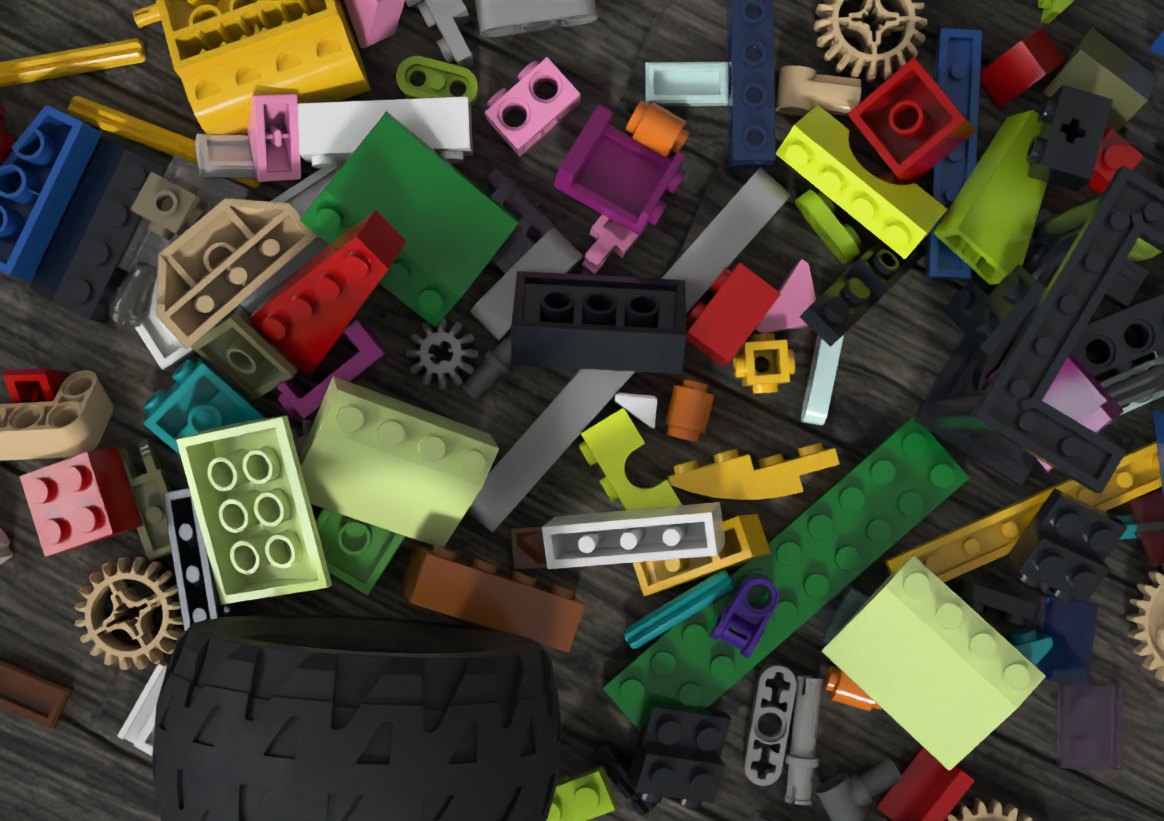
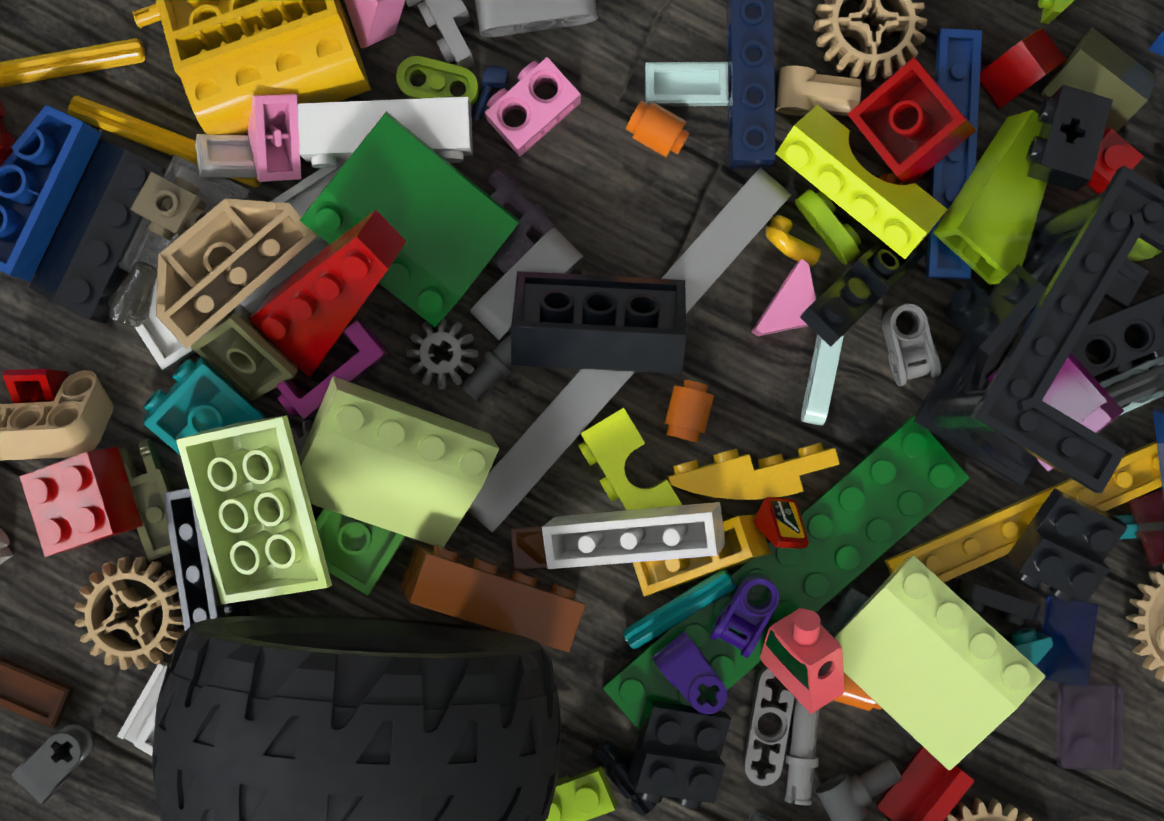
(52, 762): none -> dark grey piece
(493, 78): none -> dark blue hand
(609, 238): bright pink plate -> none
(618, 174): magenta panel -> none
(640, 406): white slope -> none
(687, 669): none -> dark purple piece
(731, 314): red brick -> none
(779, 358): yellow brick -> none
(781, 523): none -> slope
(789, 245): none -> yellow arm
(805, 659): none -> coral torso
(911, 347): none -> light grey piece

